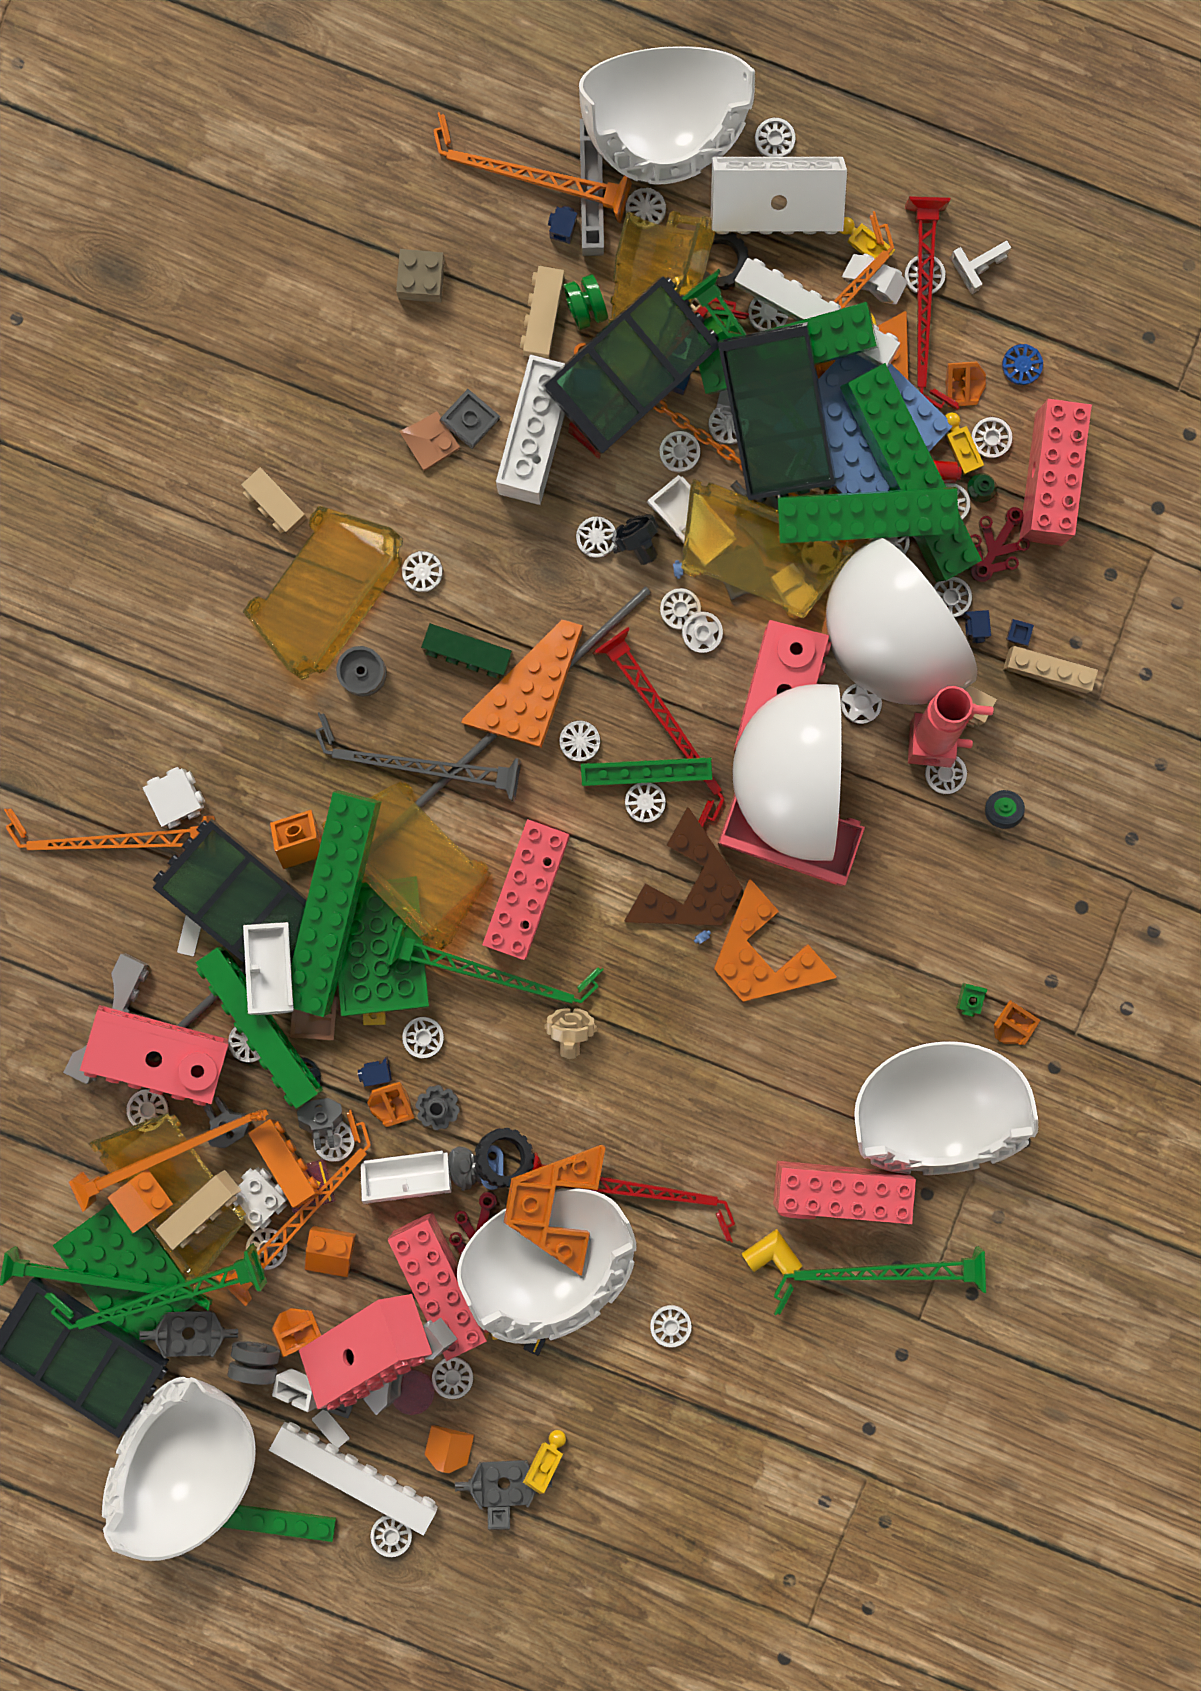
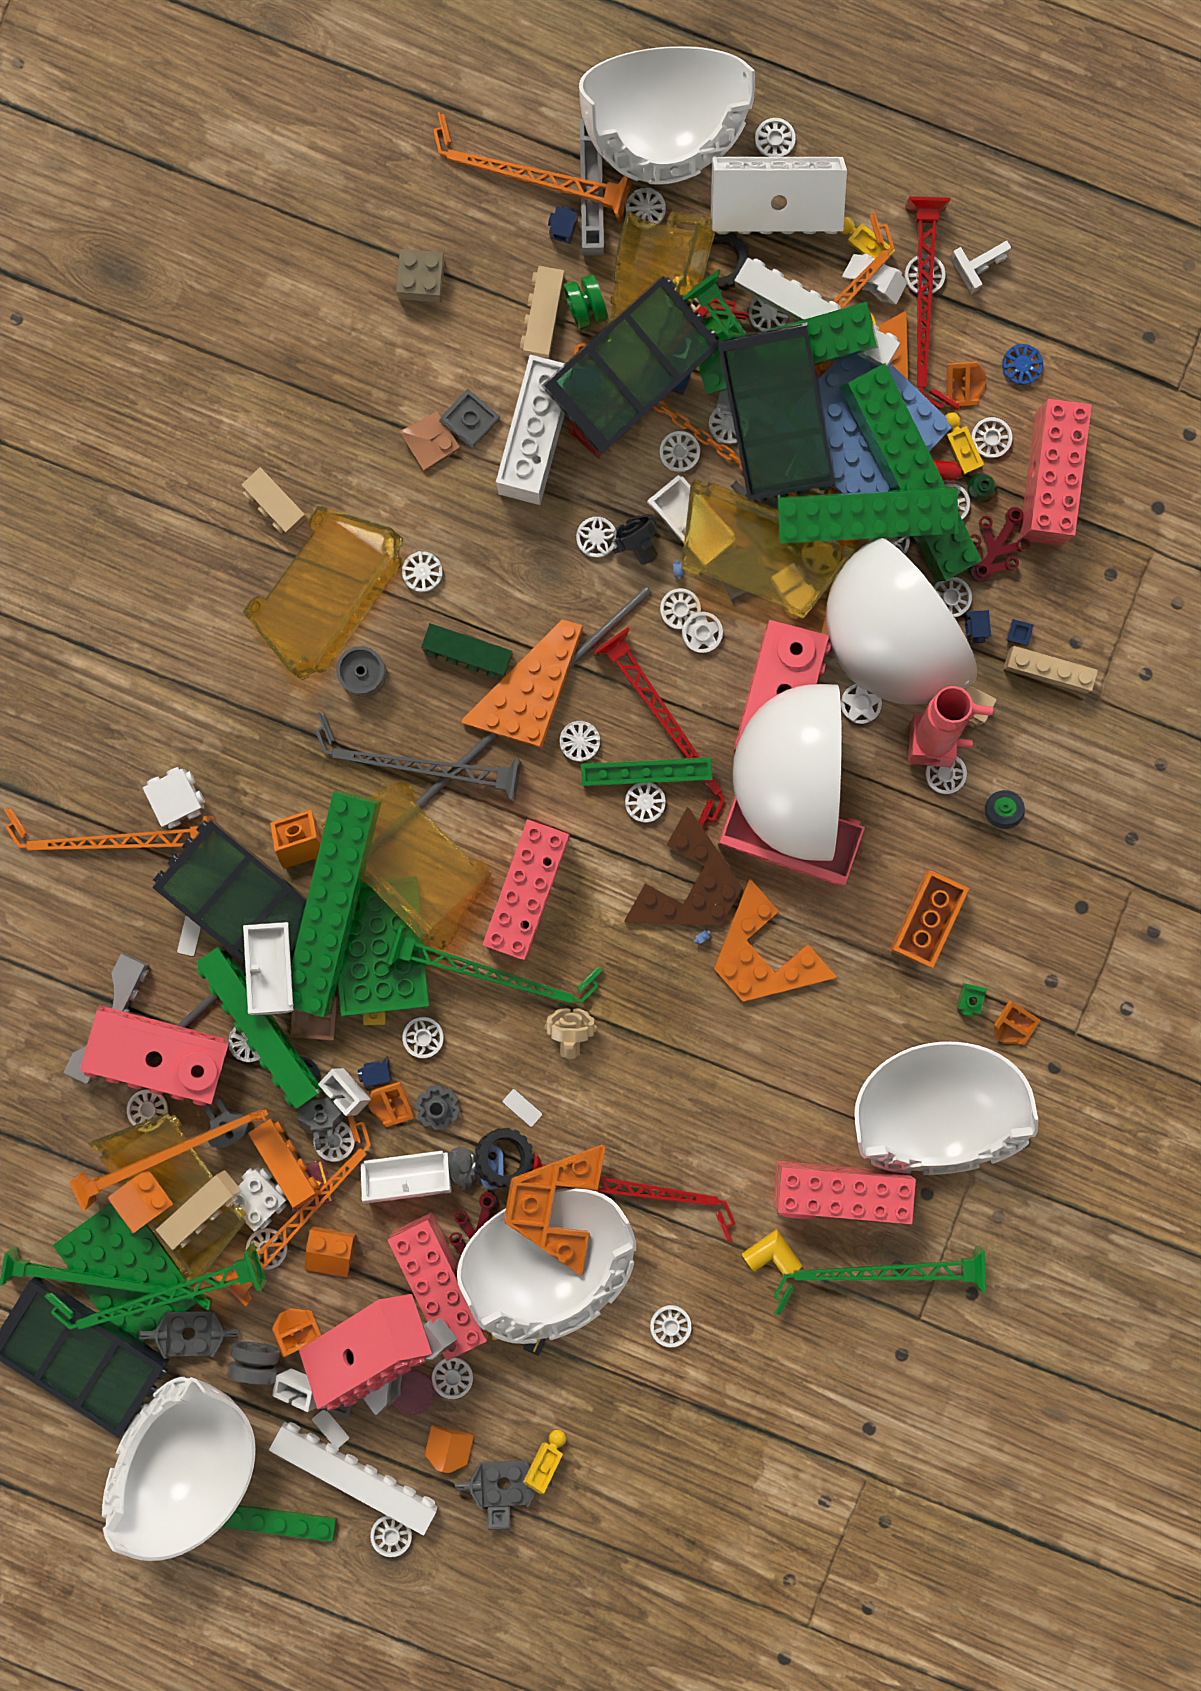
(339, 1084): none -> white piece
(522, 1107): none -> white sticker
(929, 918): none -> orange brick

